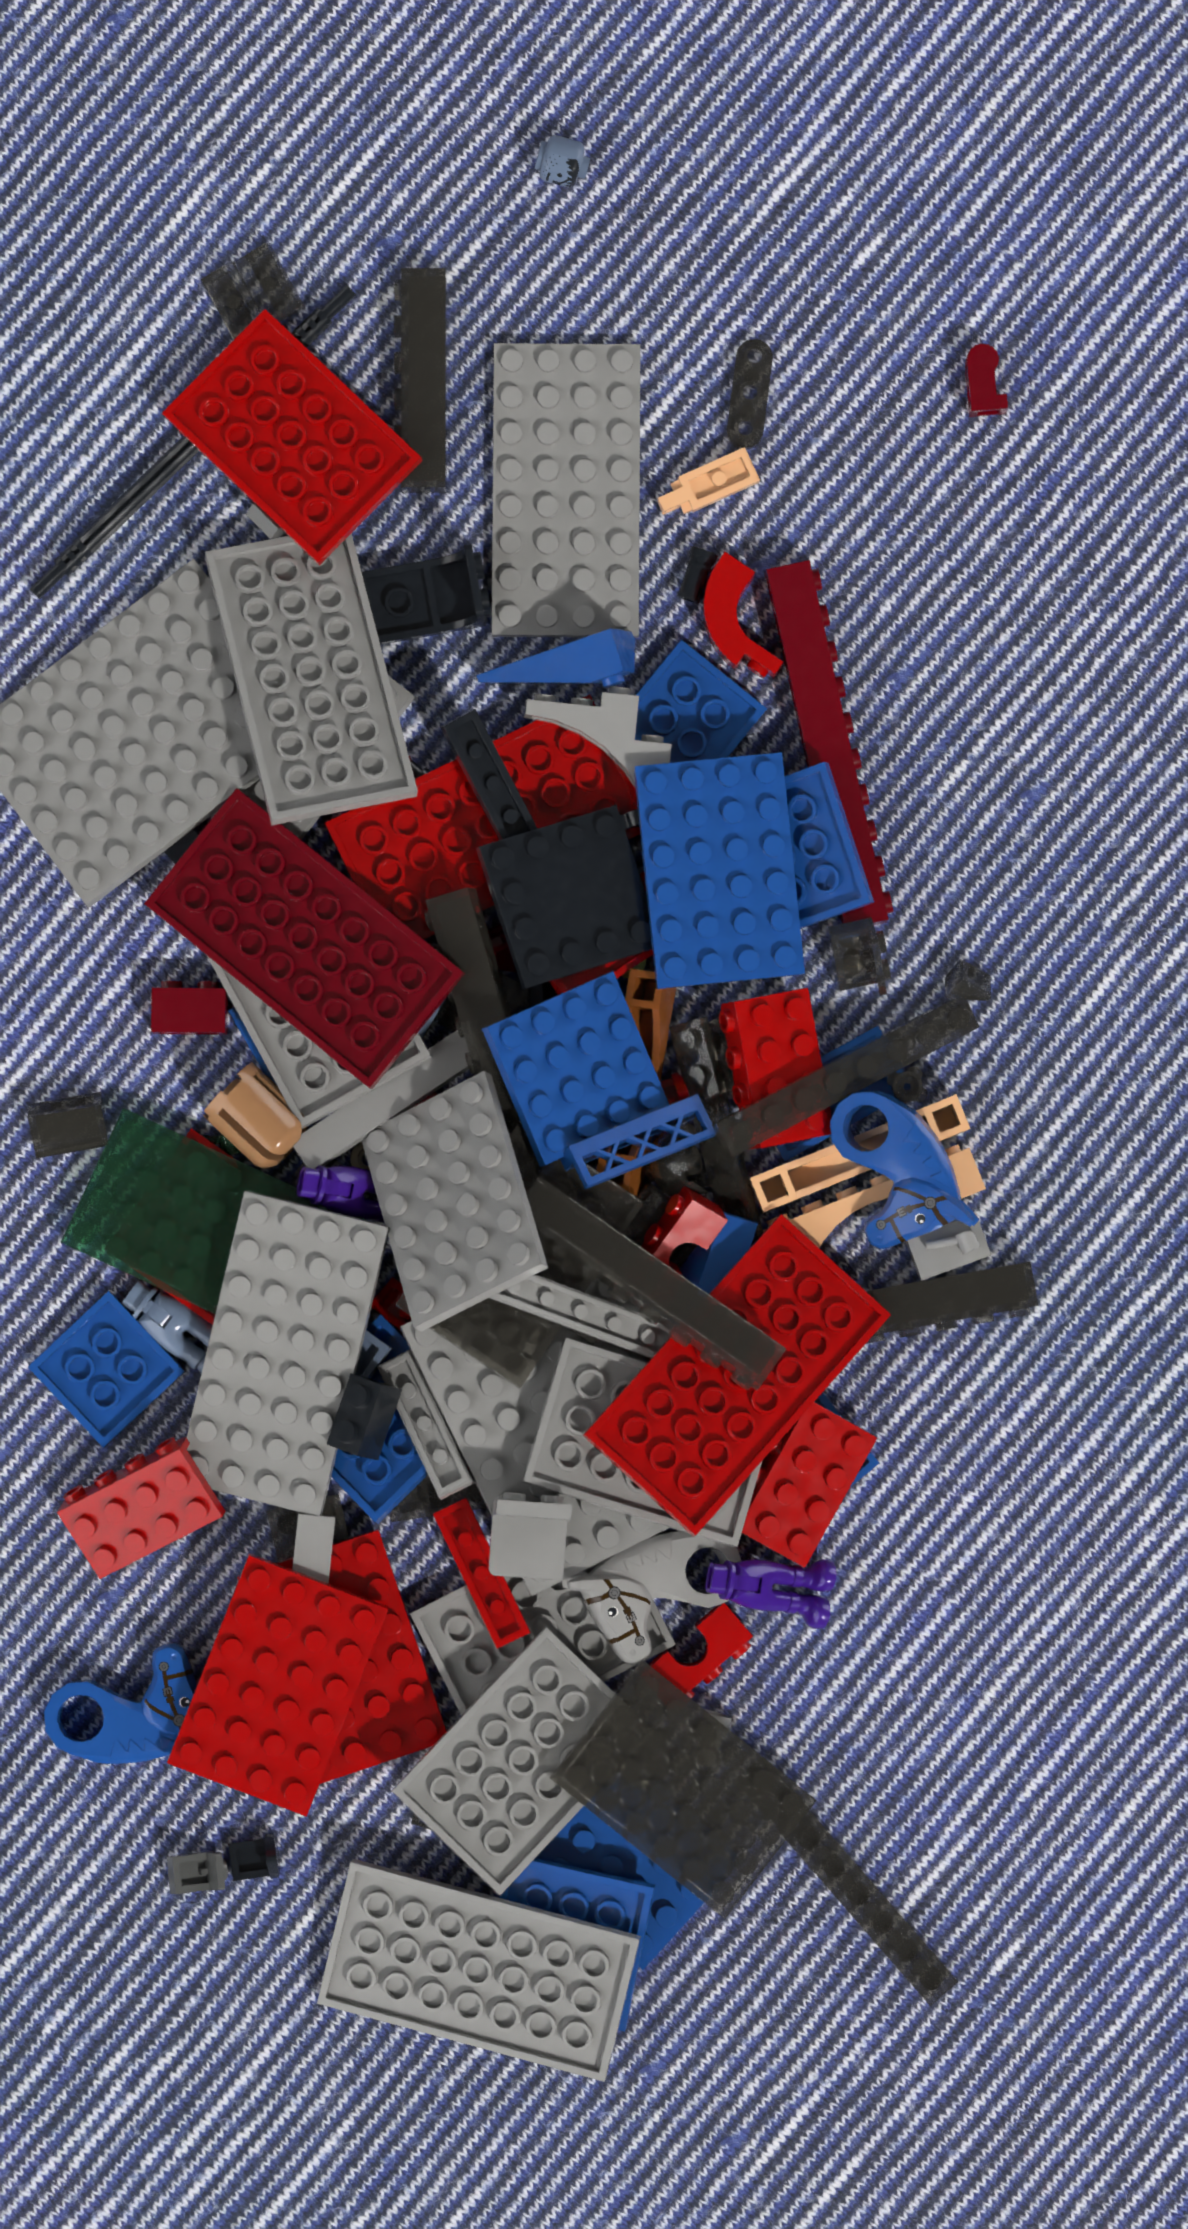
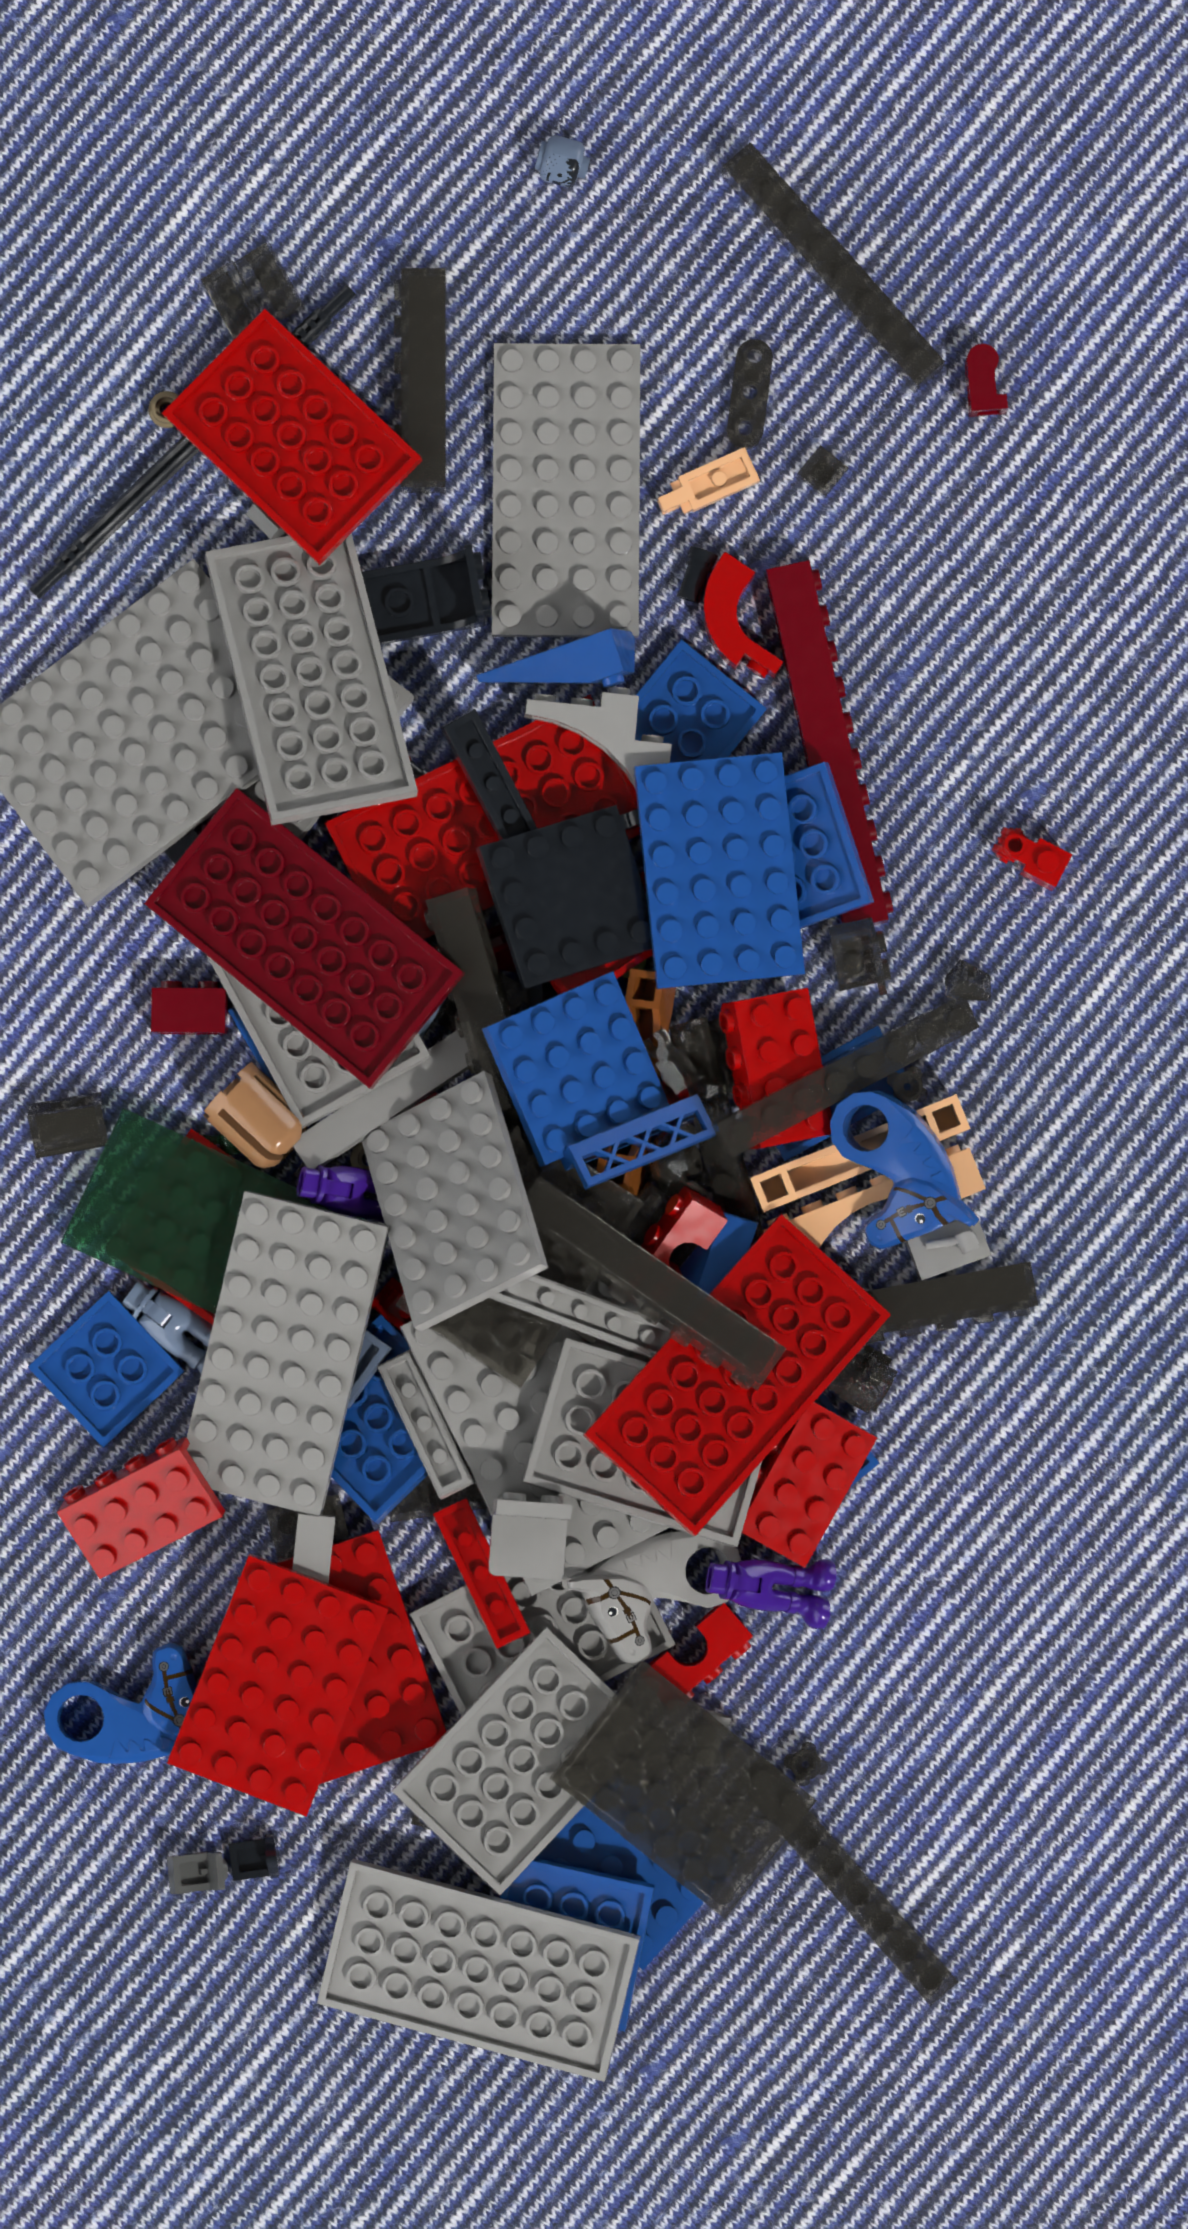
(156, 403): none -> dark tan plate
(364, 1416): black brick -> none
(673, 1064): none -> clear smoke plate
(815, 1767): none -> clear smoke plate
(822, 471): none -> clear smoke plate
(832, 268): none -> clear smoke brick
(865, 1380): none -> clear smoke hair
(1040, 859): none -> red brick

